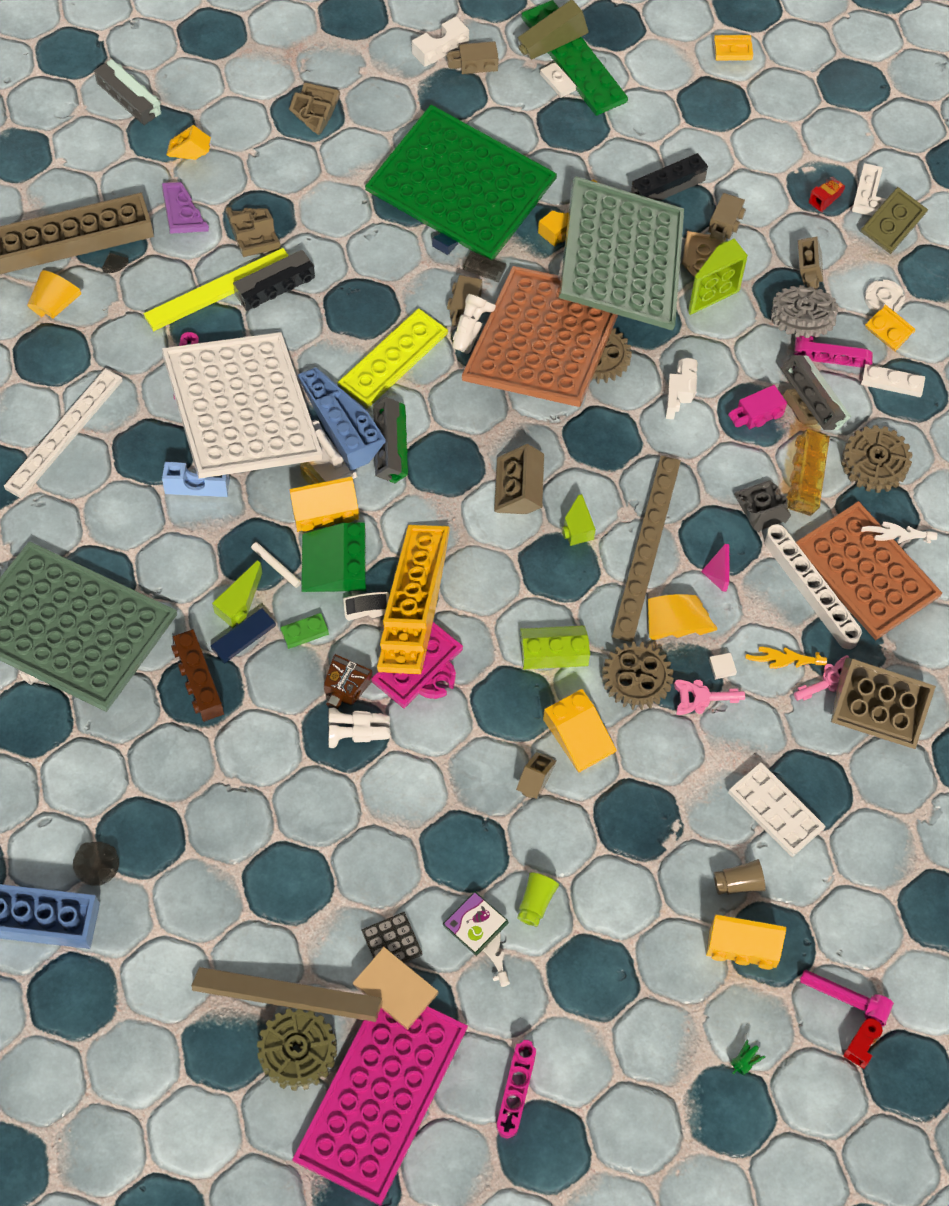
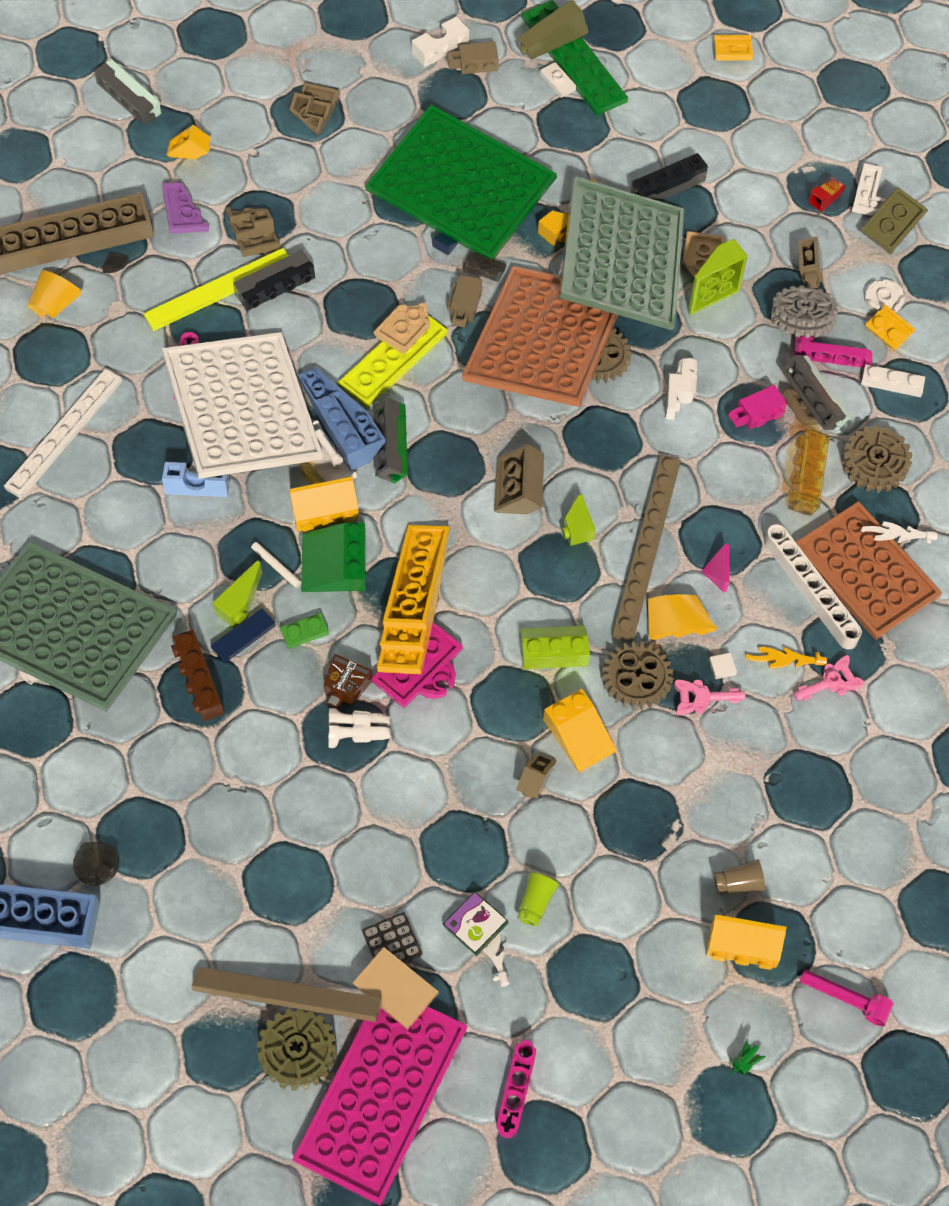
(366, 604): slope -> none
(404, 327): none -> tan tile
(468, 324): white piece -> none
(726, 217): dark tan brick -> none
(763, 505): dark grey slope -> none
(776, 809): white plate -> none
(865, 1036): red leg -> none
(881, 703): dark tan slope -> none

